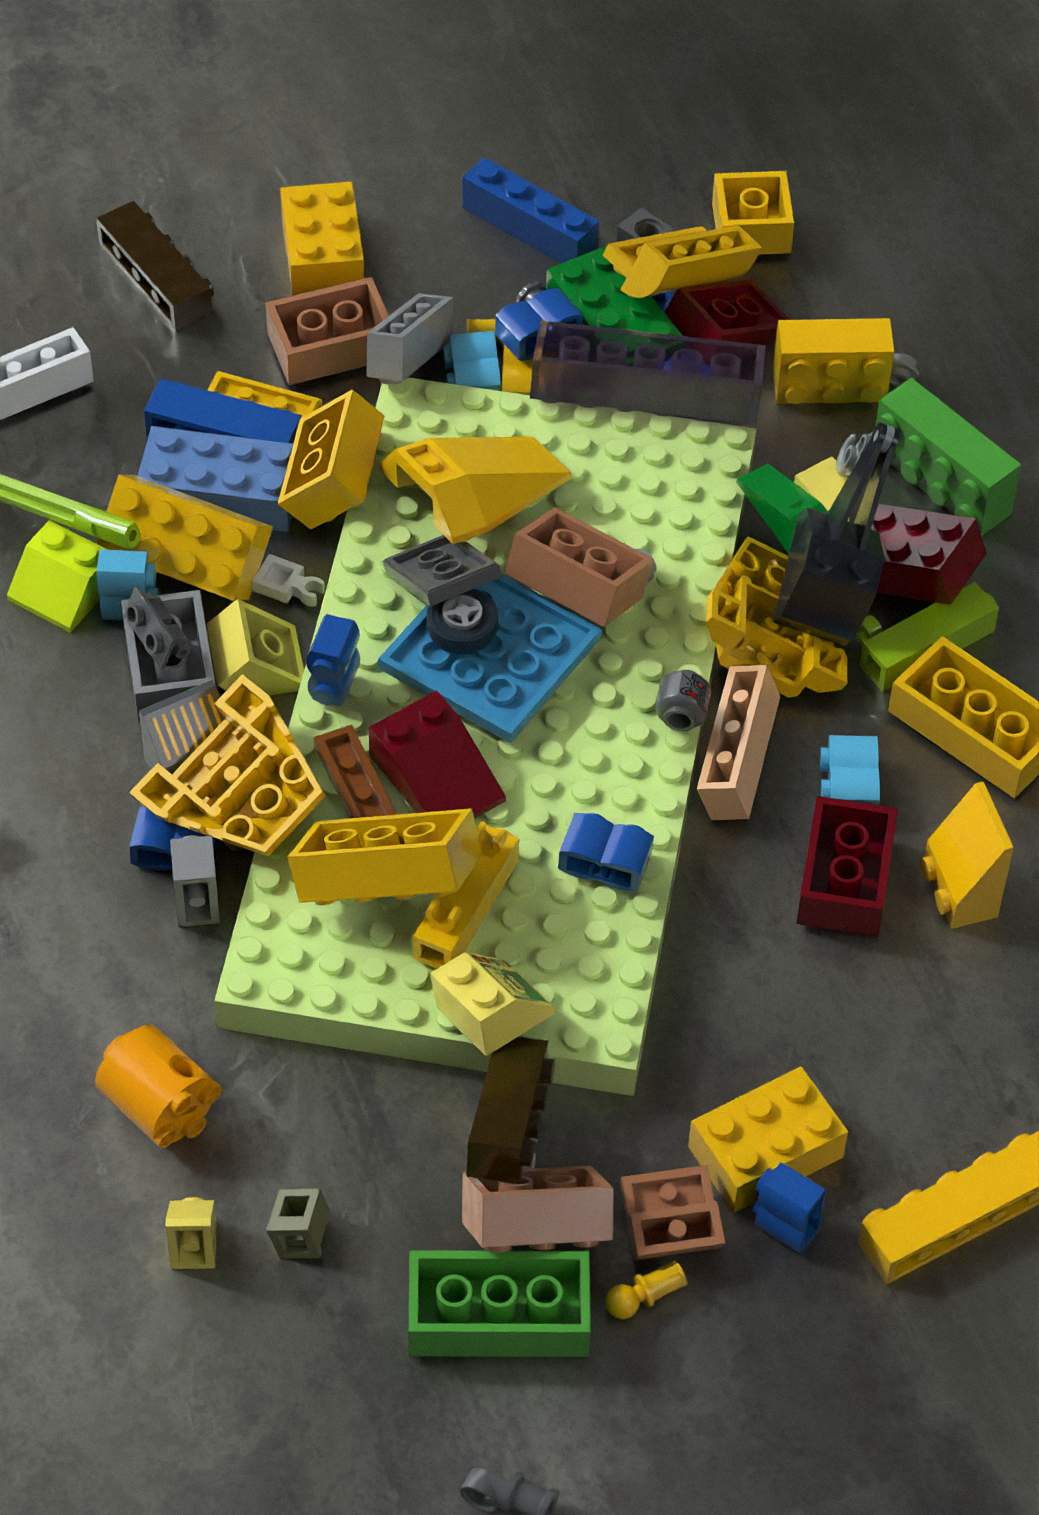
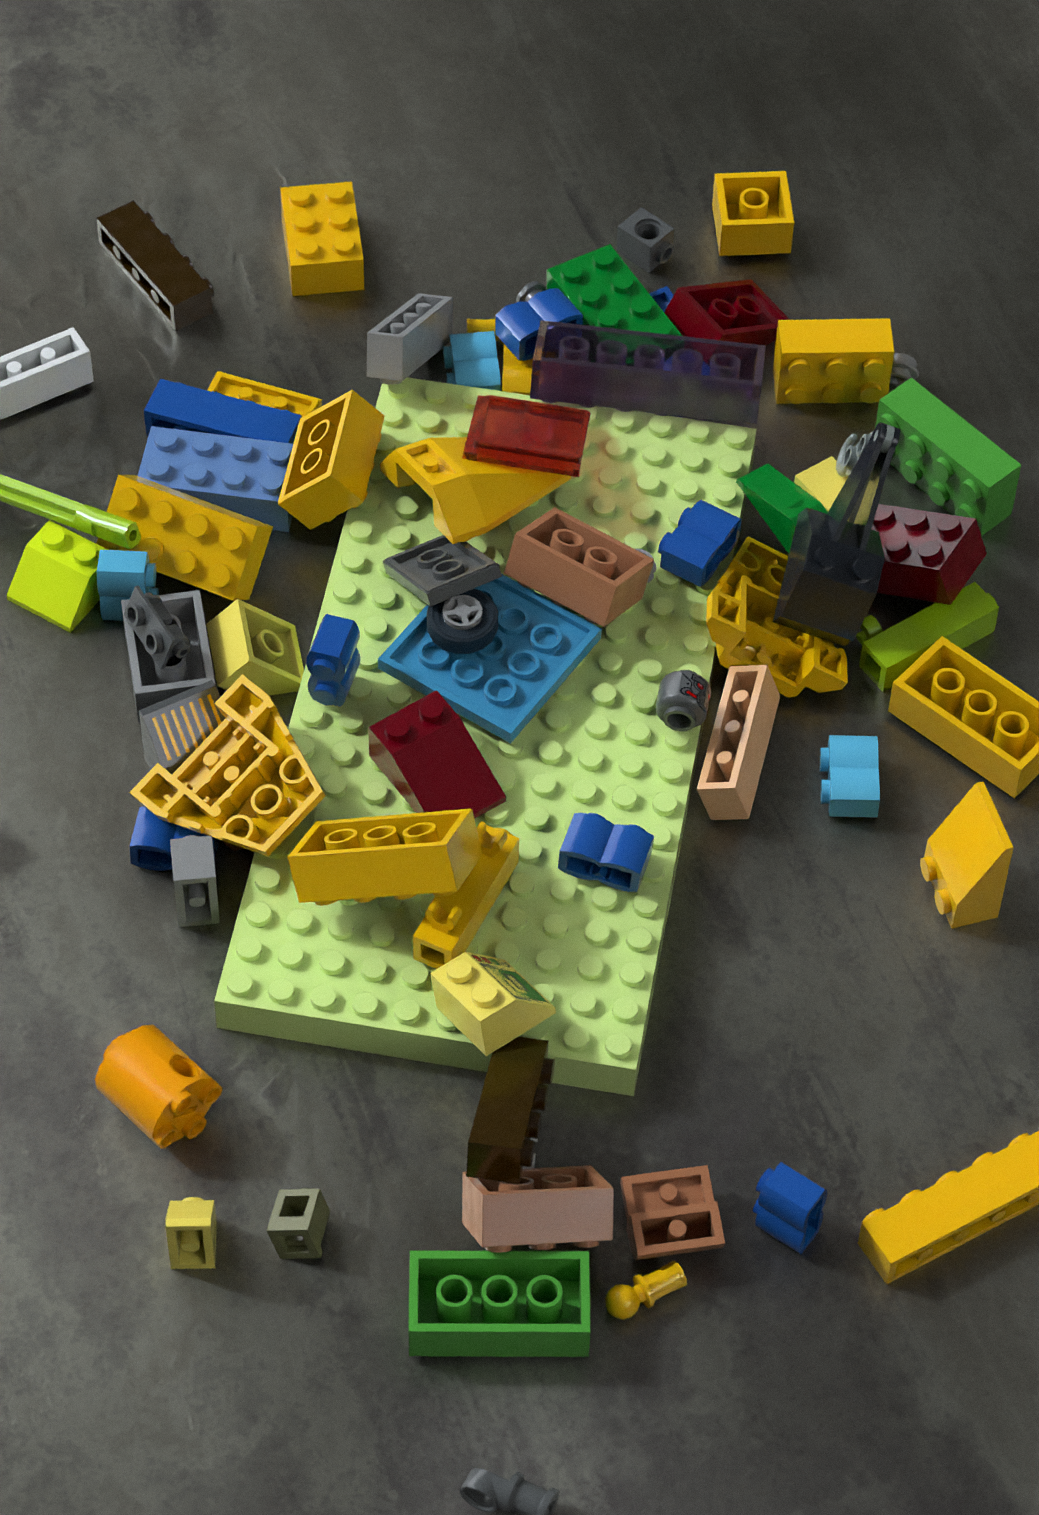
(285, 579): white plate -> none
(324, 329): nougat brick -> none
(352, 774): dark orange plate -> none
(527, 435): none -> clear red piece
(528, 212): blue brick -> none
(682, 259): yellow brick -> none
(699, 542): none -> blue brick
(764, 1127): yellow brick -> none
(847, 866): dark red brick -> none

